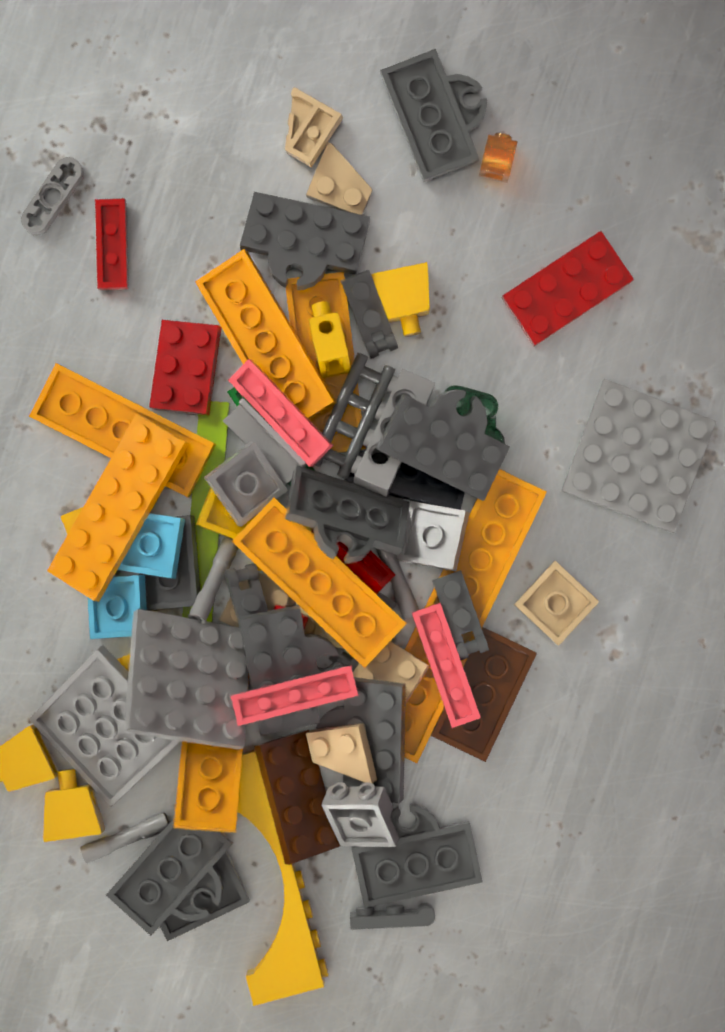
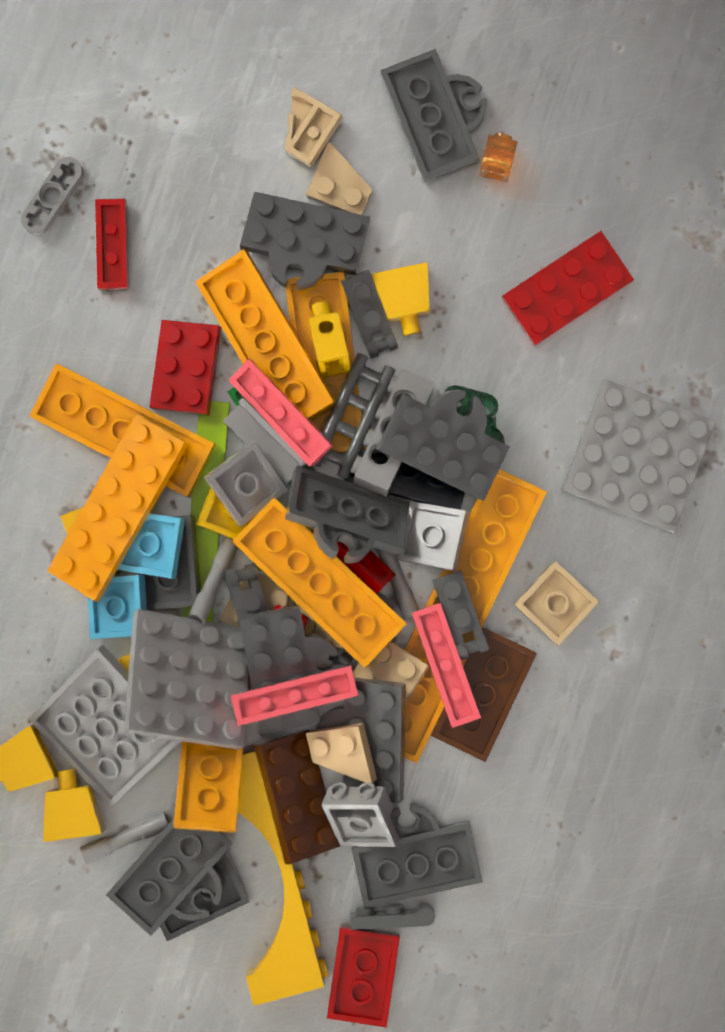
(363, 976): none -> red plate

